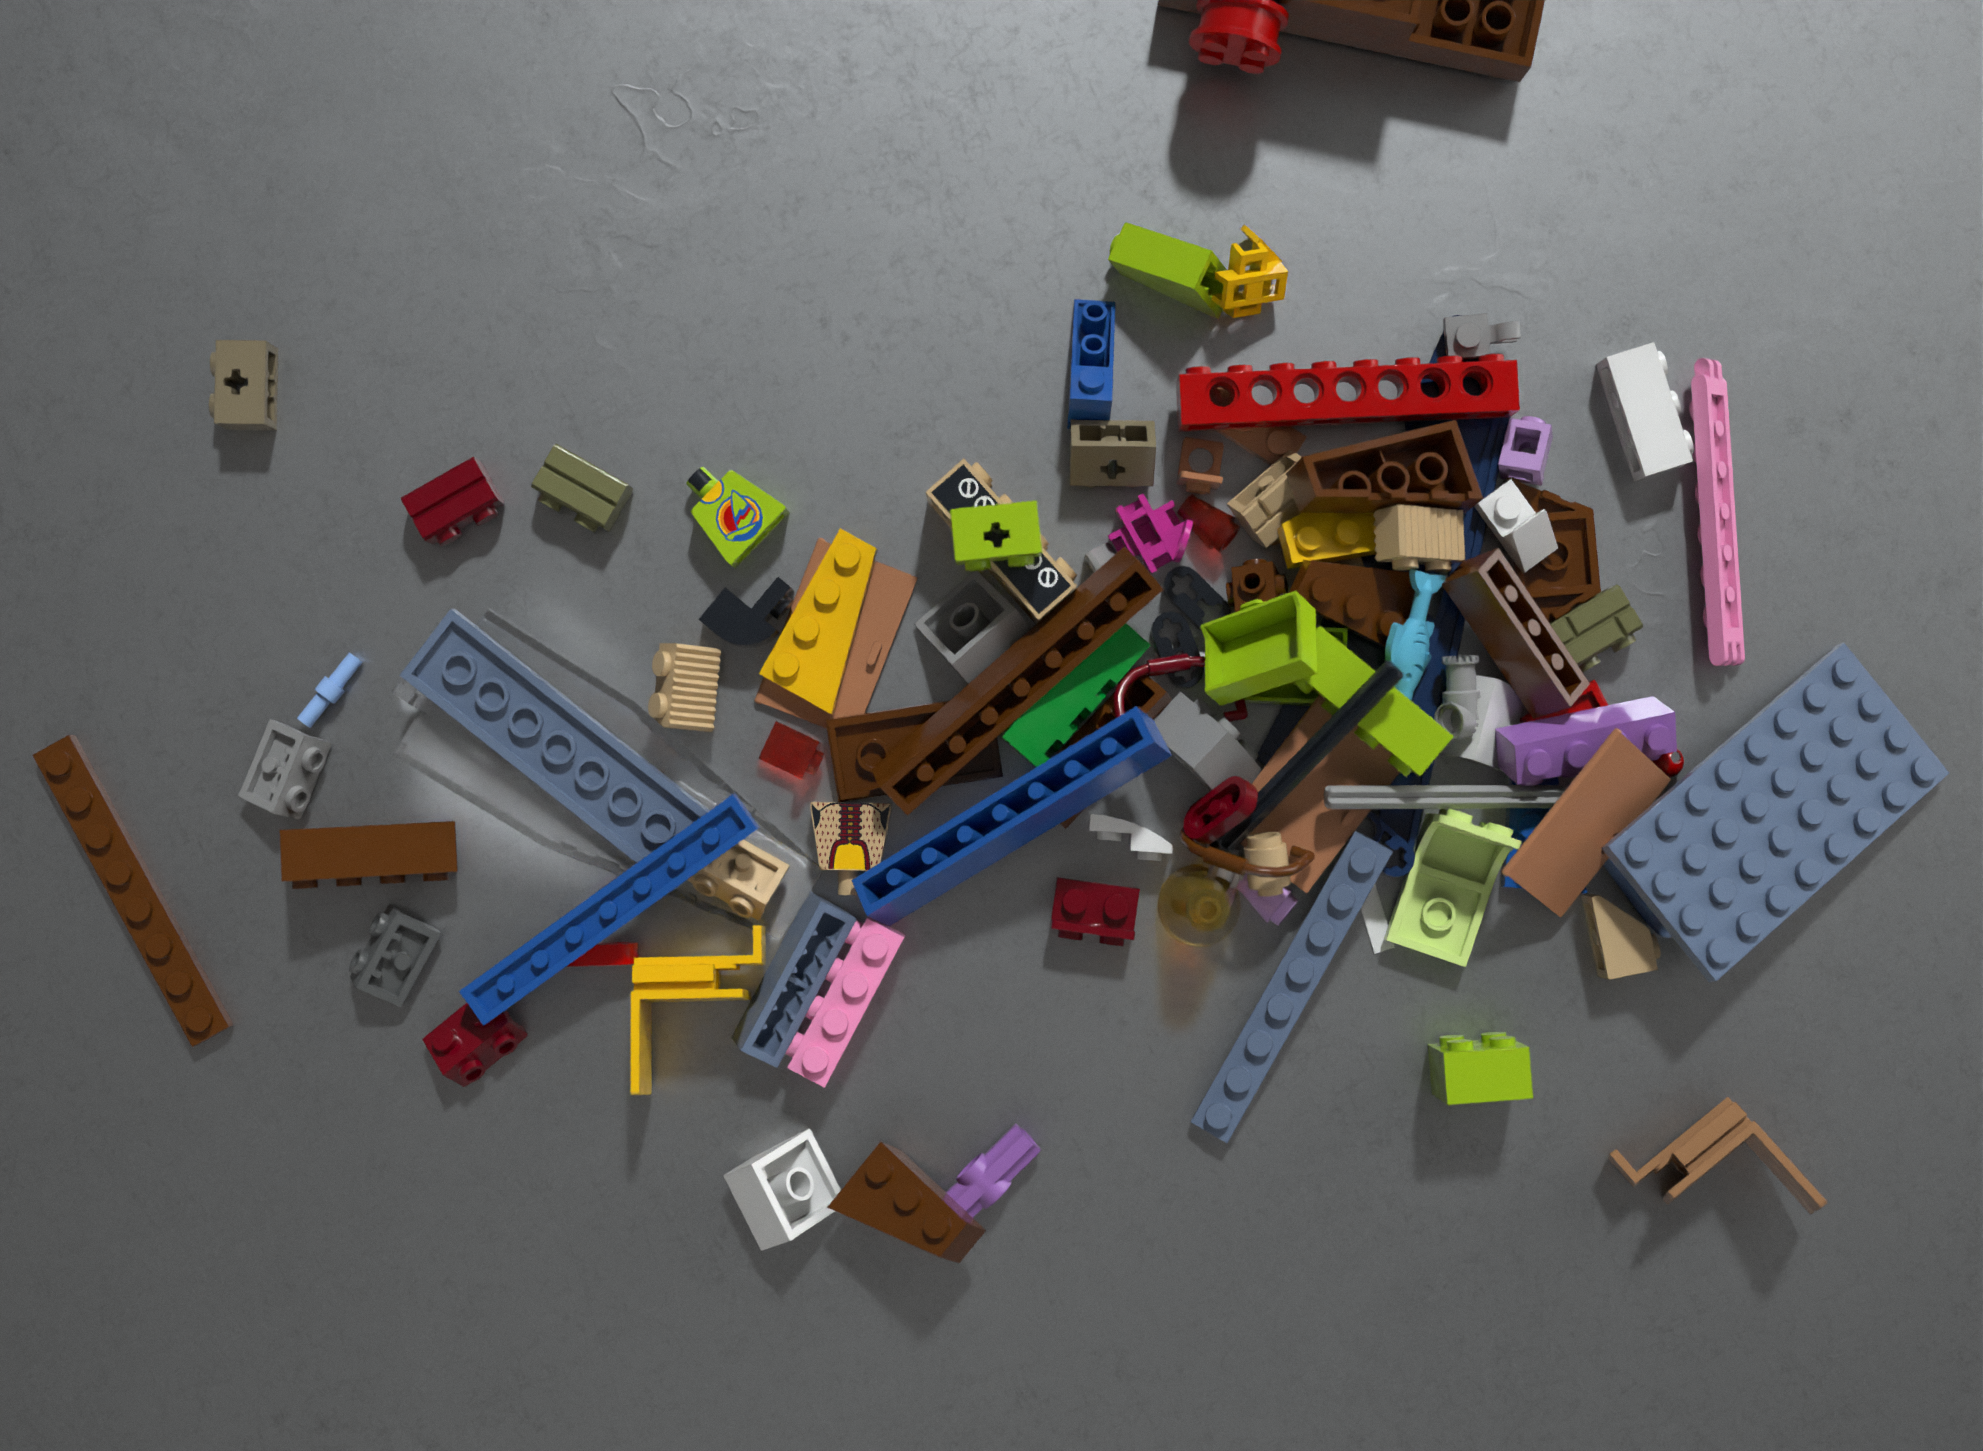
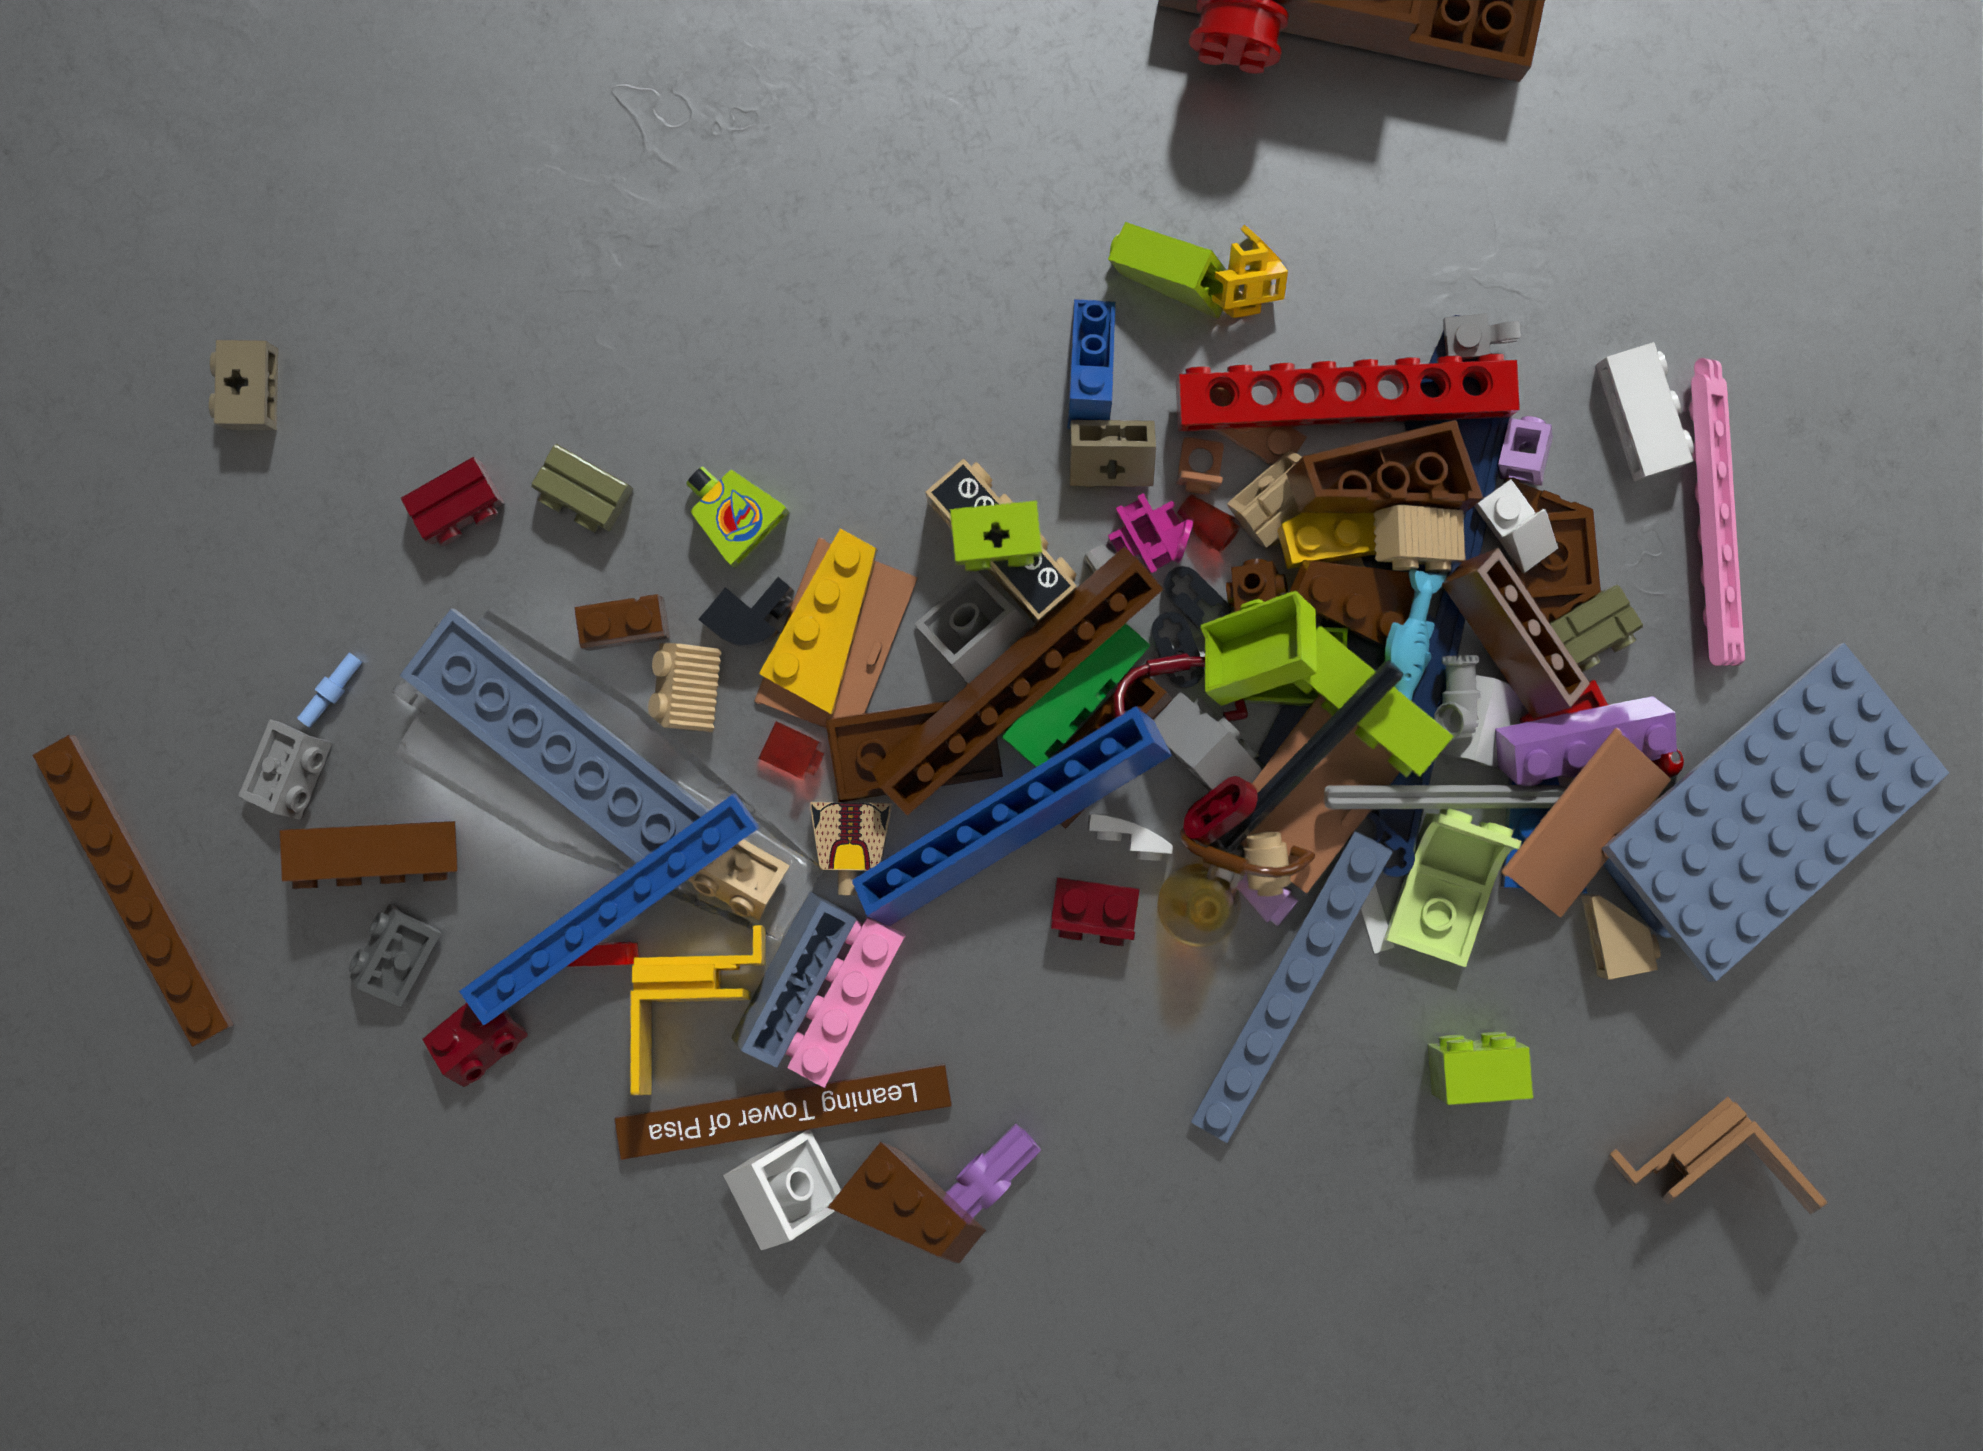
(622, 622): none -> reddish brown brick
(783, 1111): none -> reddish brown tile

